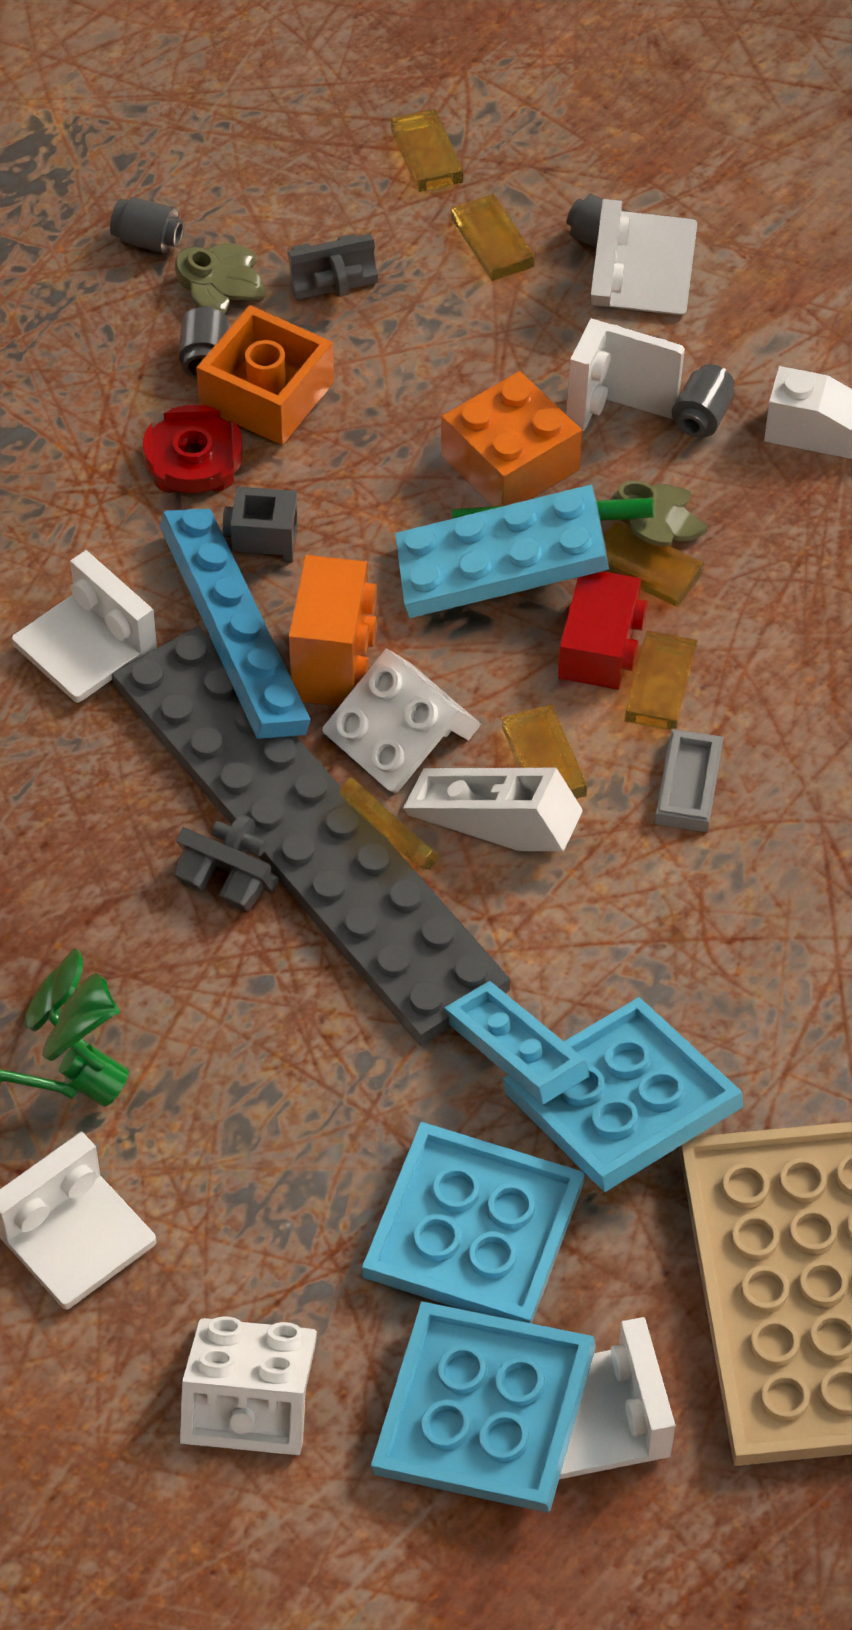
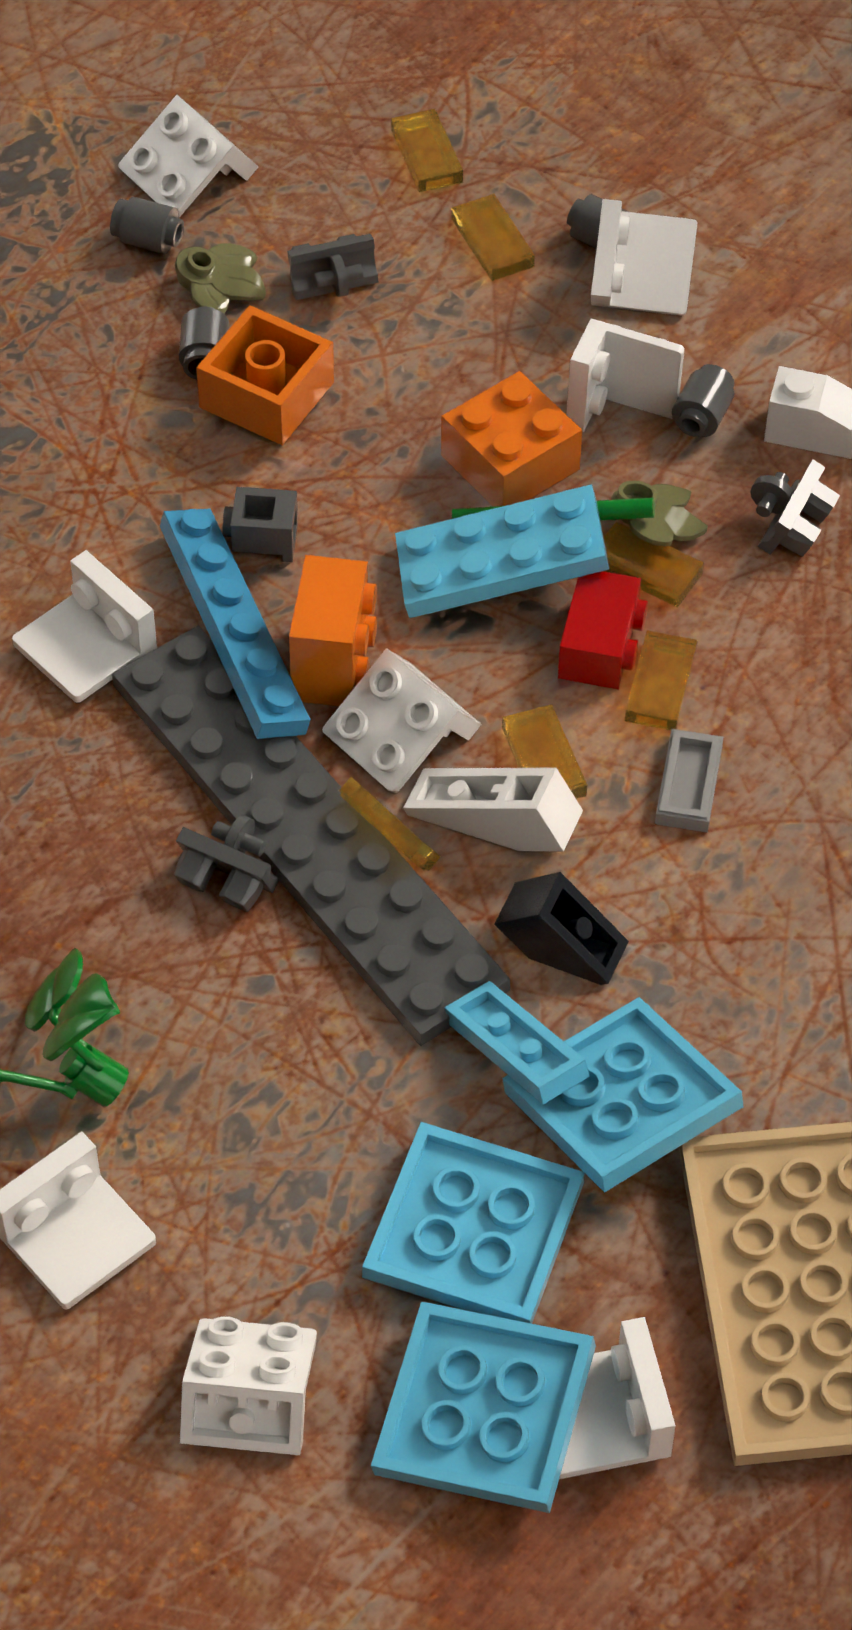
(182, 156): none -> white bracket
(193, 472): red plate -> none
(561, 928): none -> black slope
(786, 502): none -> dark grey hips

